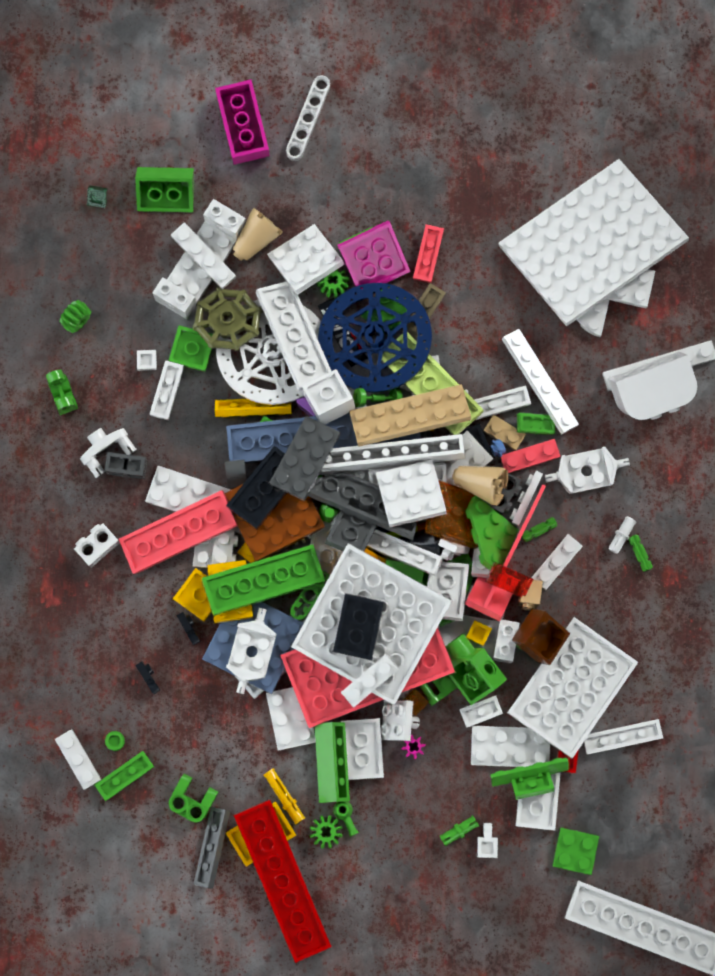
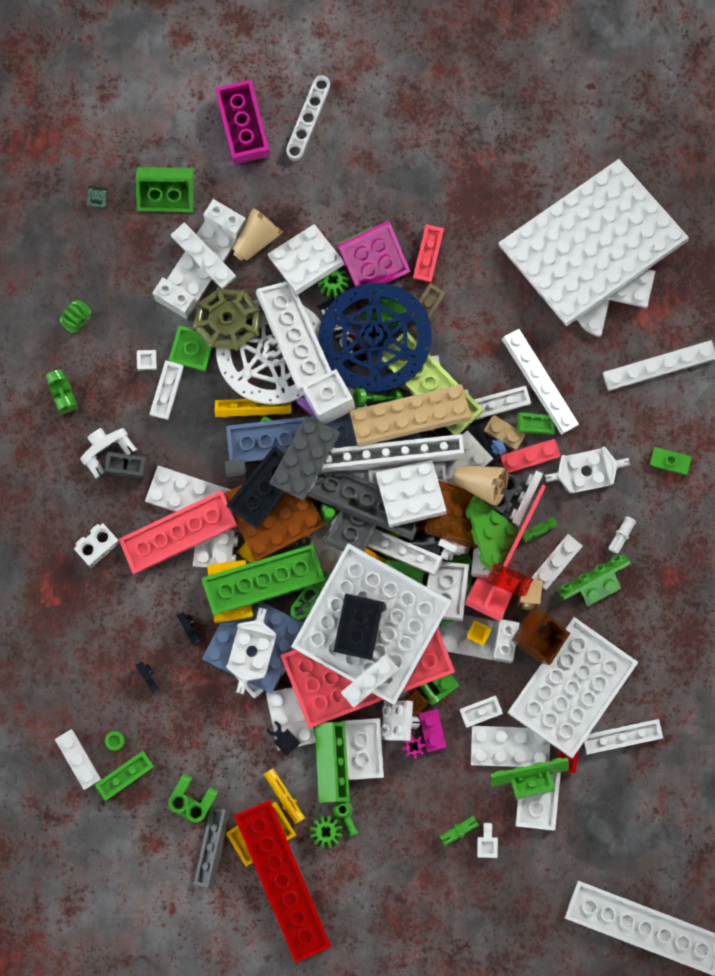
(193, 595): yellow plate -> none
(285, 740): none -> black plate
(432, 730): none -> dark pink plate
(475, 670): bright green brick -> none
(575, 851): bright green plate -> none
(596, 583): none -> bright green bracket
(640, 553): bright green axle -> none
(655, 387): white brick -> none
(670, 461): none -> bright green plate

